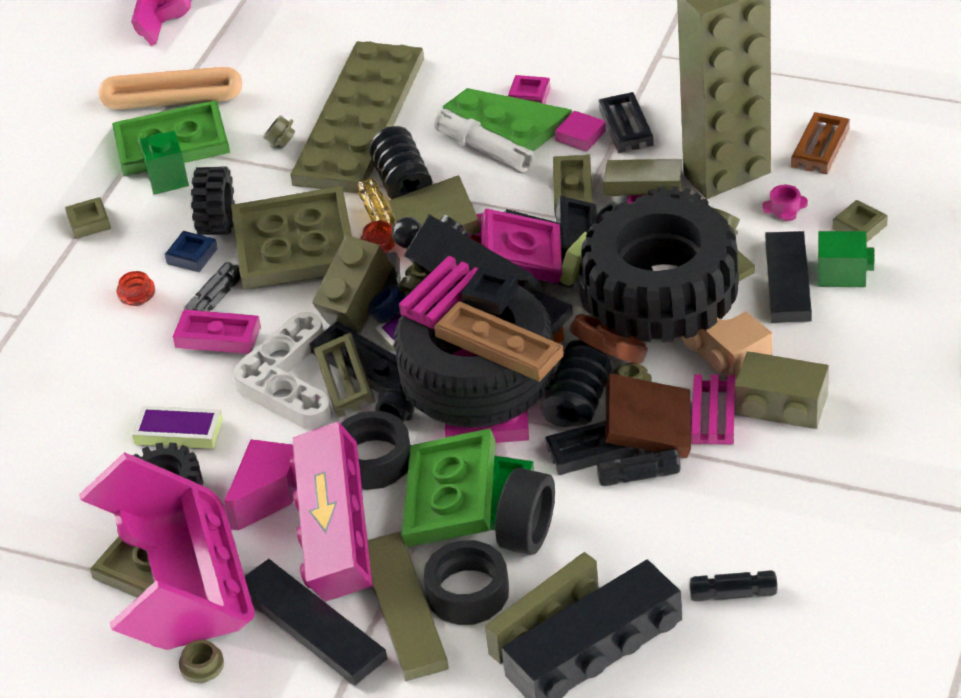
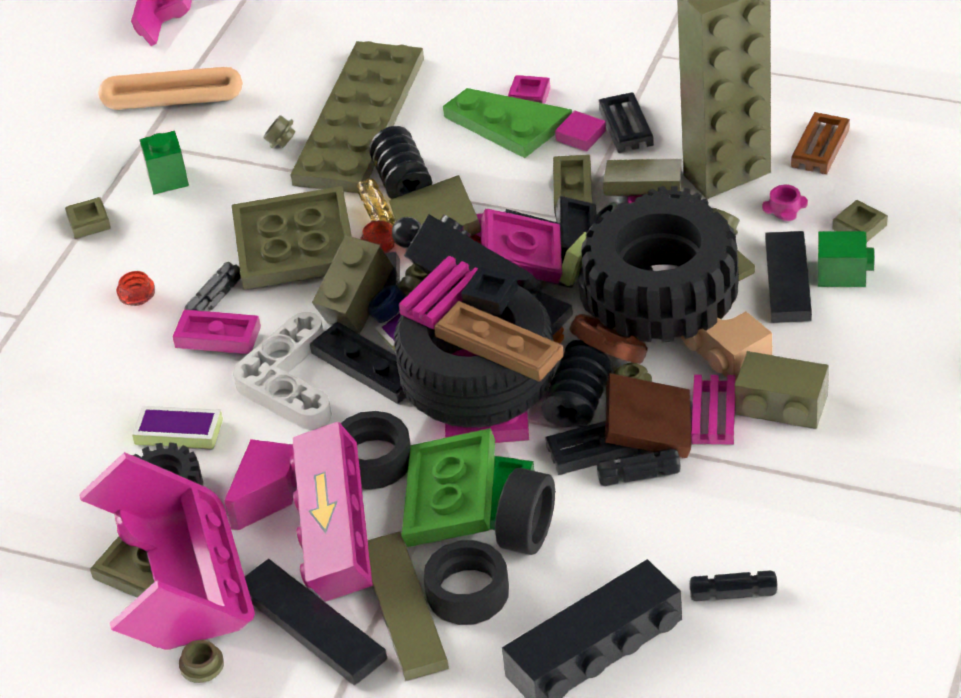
(191, 251): dark blue tile -> none
(197, 130): bright green tile -> none
(212, 200): black tyre -> none
(353, 399): olive tile -> none
(396, 403): black plate -> none
(473, 135): white pin -> none
(546, 600): olive plate -> none

